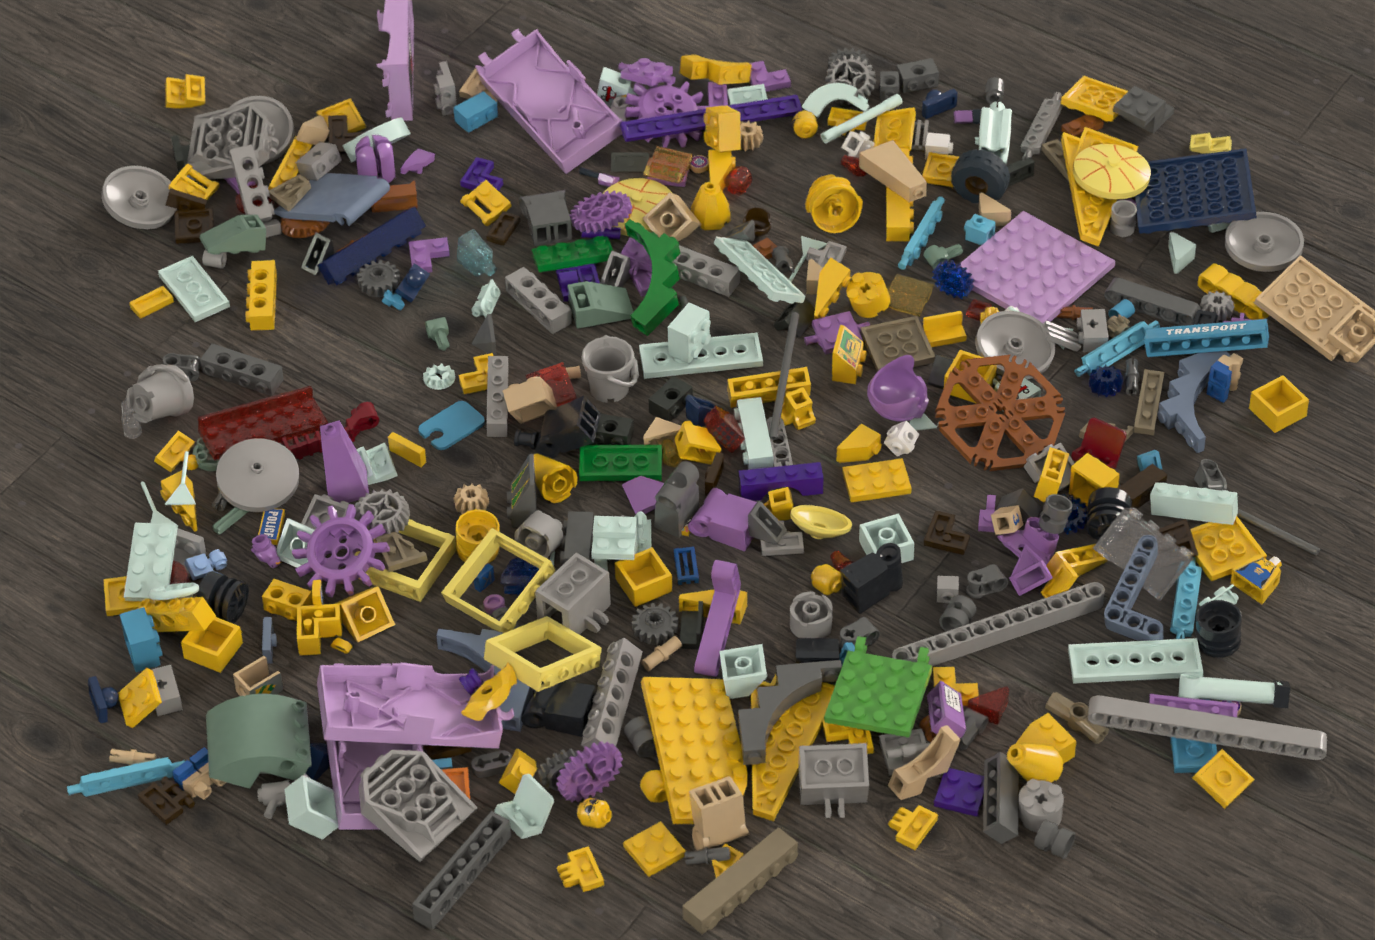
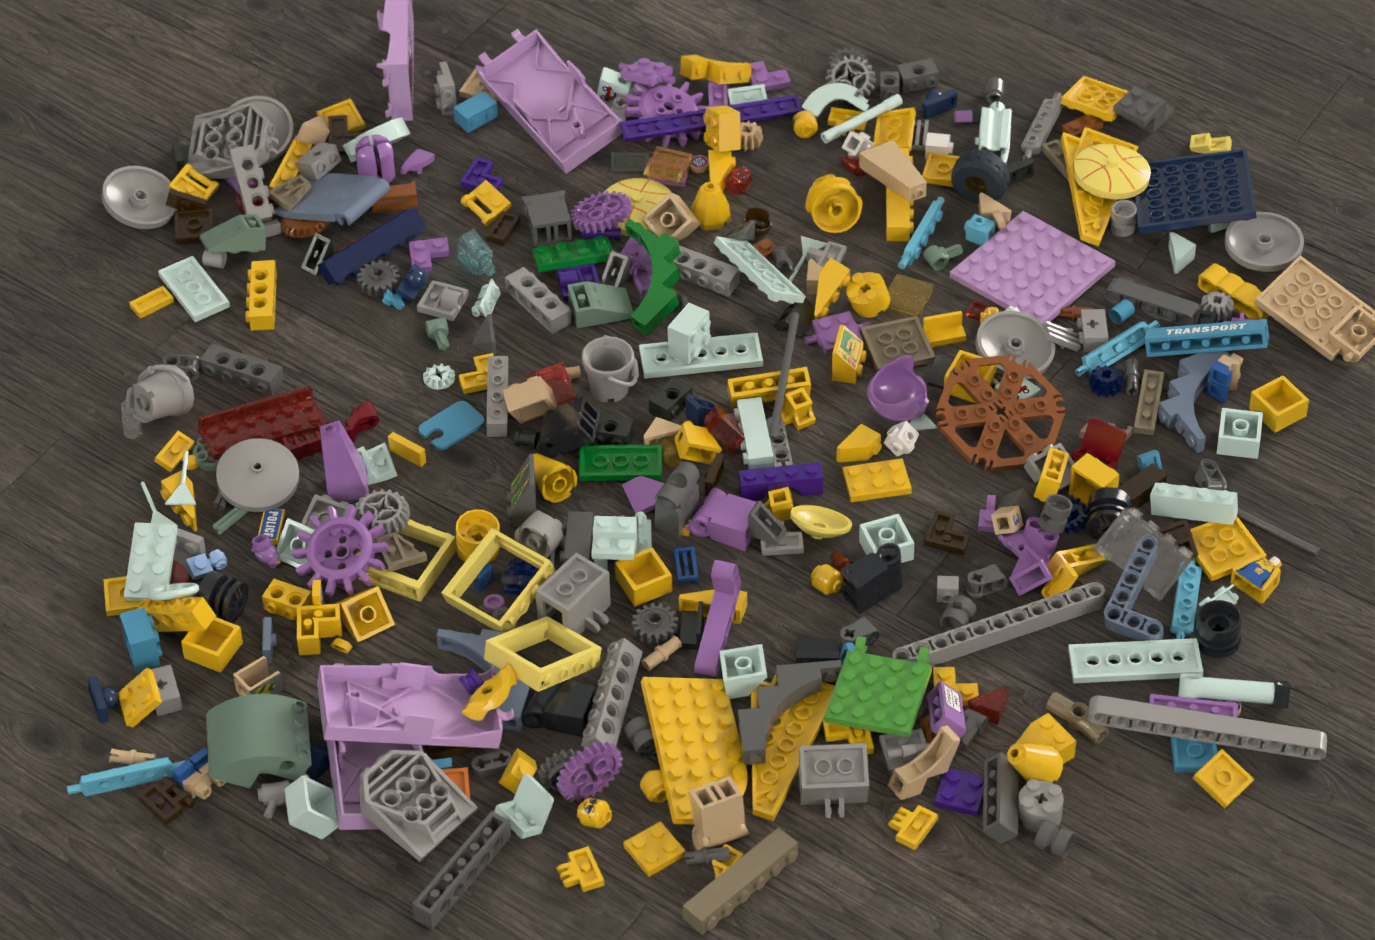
(185, 92): yellow slope -> none
(442, 300): none -> light grey plate
(471, 498): tan gear -> none
(603, 179): medium lavender piece -> none
(811, 616): light grey brick -> none
(953, 279): clear blue gear -> none
(999, 220): none -> tan tile
(1117, 325): dark tan gear -> none
(1239, 433): none -> light aqua brick

